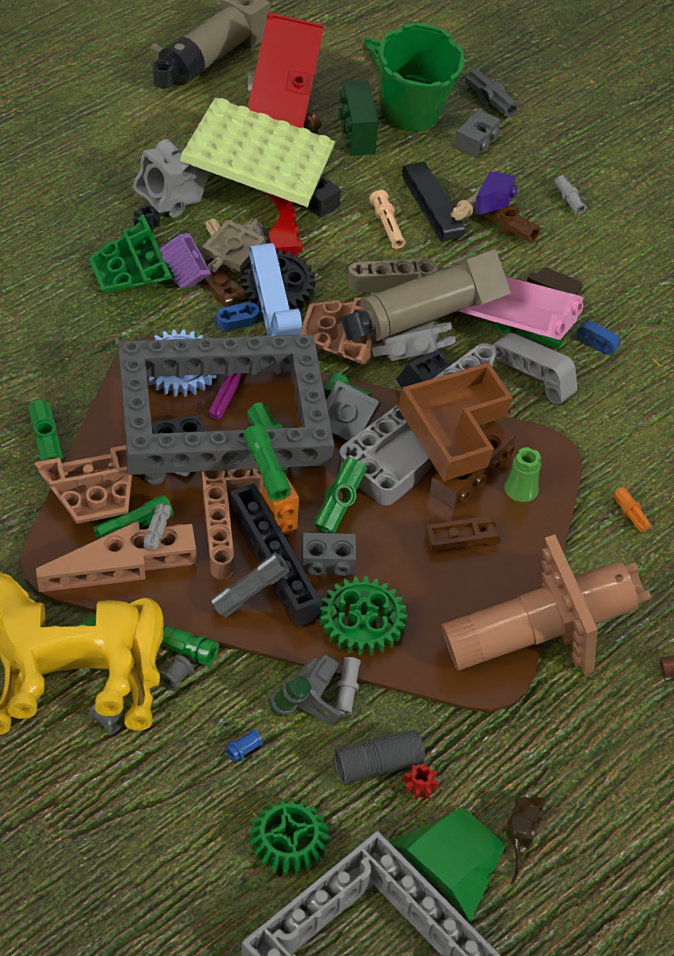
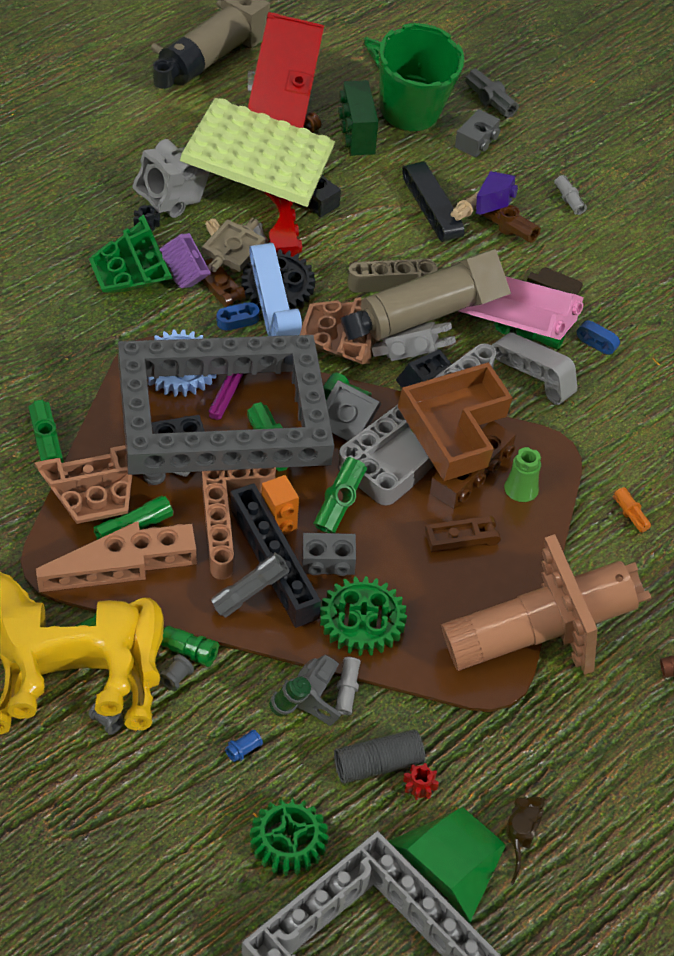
(157, 527): light grey axle -> none
(266, 460): green axle -> none
(395, 237): light nougat pin -> none

